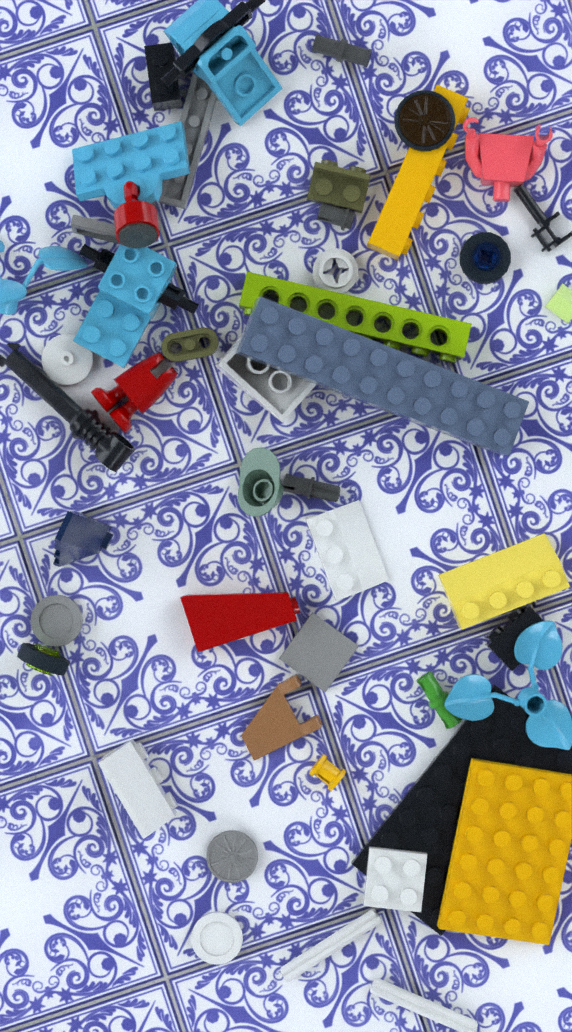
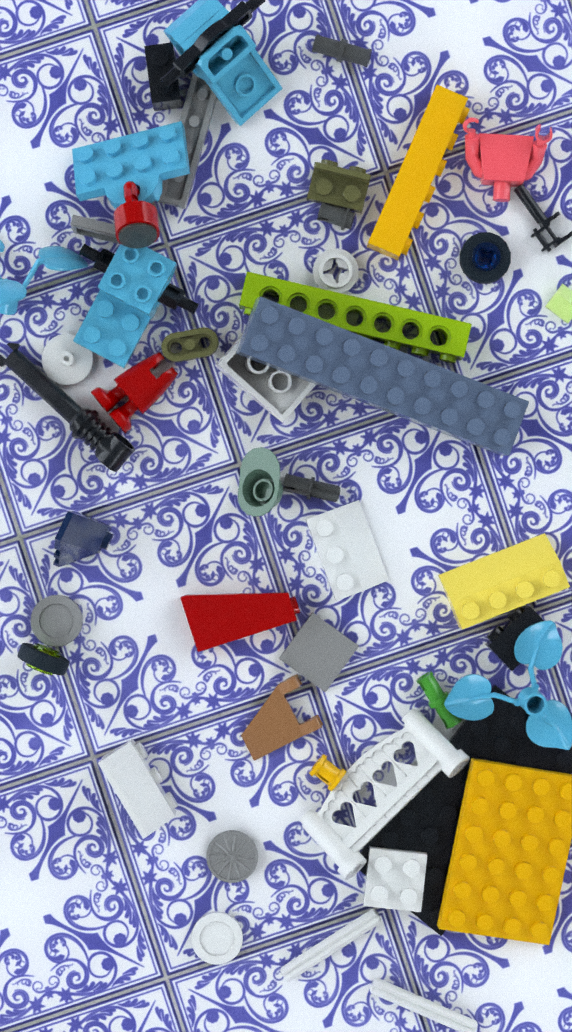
(424, 120): dark brown wheel -> none
(432, 755): none -> white piece

